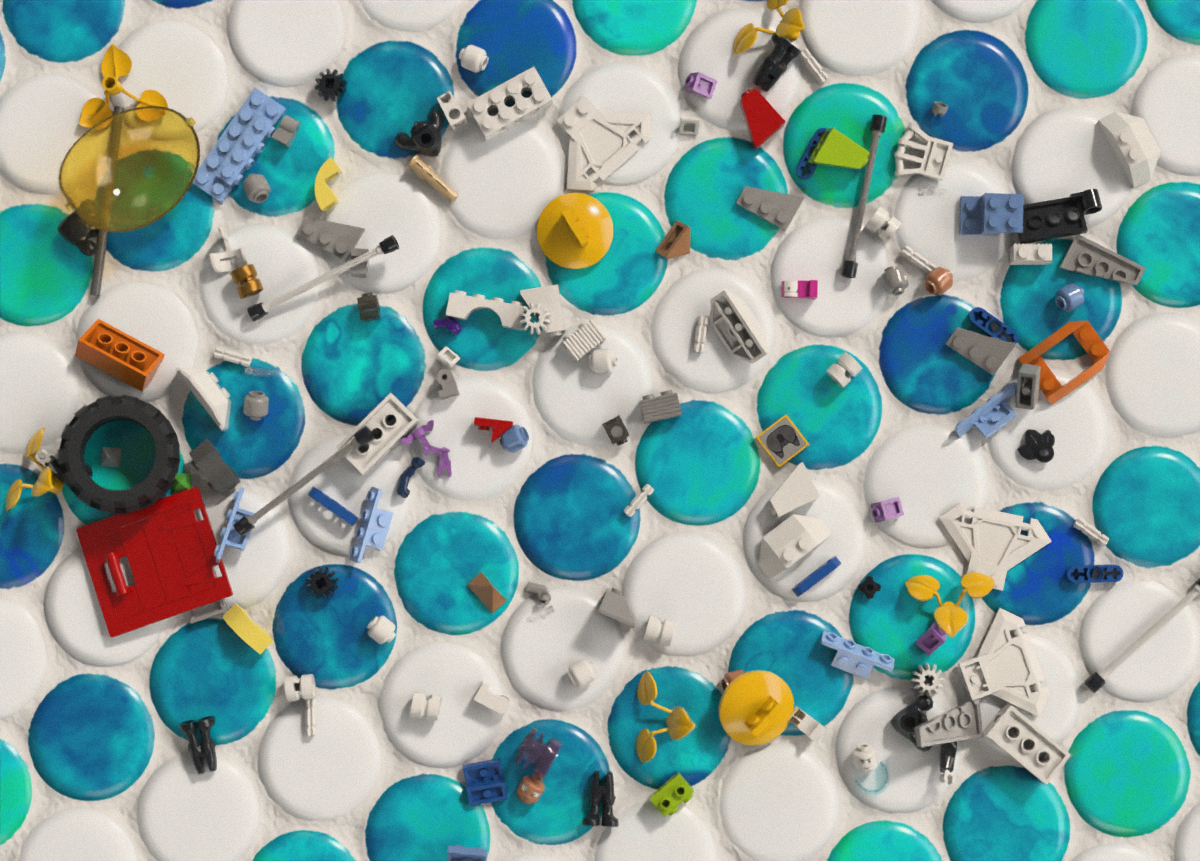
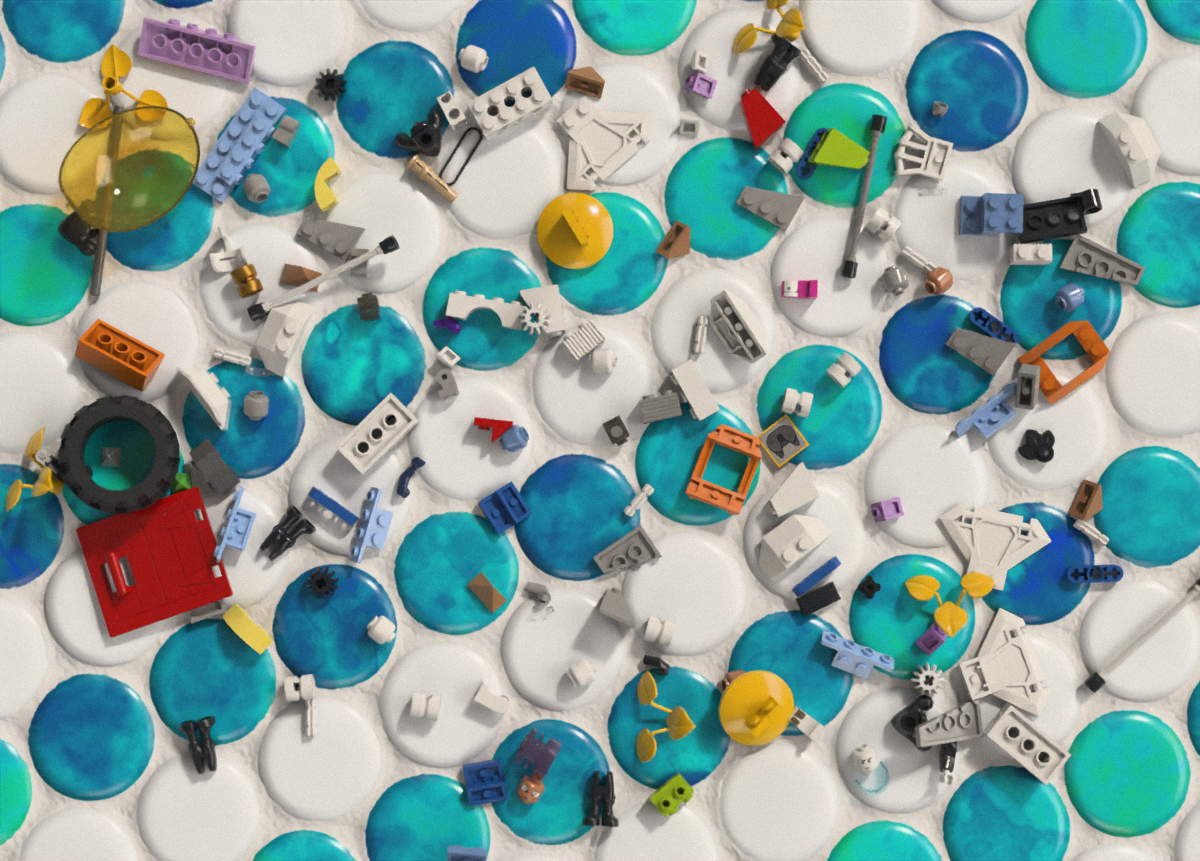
(197, 49): none -> lavender plate
(246, 523): light grey hose -> none
(283, 335): none -> white wedge
(283, 539): none -> black piece
(298, 276): none -> medium nougat slope
(444, 462): medium lavender piece -> none
(466, 162): none -> black piece
(504, 508): none -> blue slope
(585, 81): none -> medium nougat slope
(626, 551): none -> light grey wing
(657, 662): none -> black arm
(694, 390): none -> white brick
(699, 61): none -> white slope
(714, 494): none -> orange wedge
(790, 151): none -> white wheel
(797, 402): none -> white wheel
(818, 598): none -> black slope
(1087, 501): none -> medium nougat slope

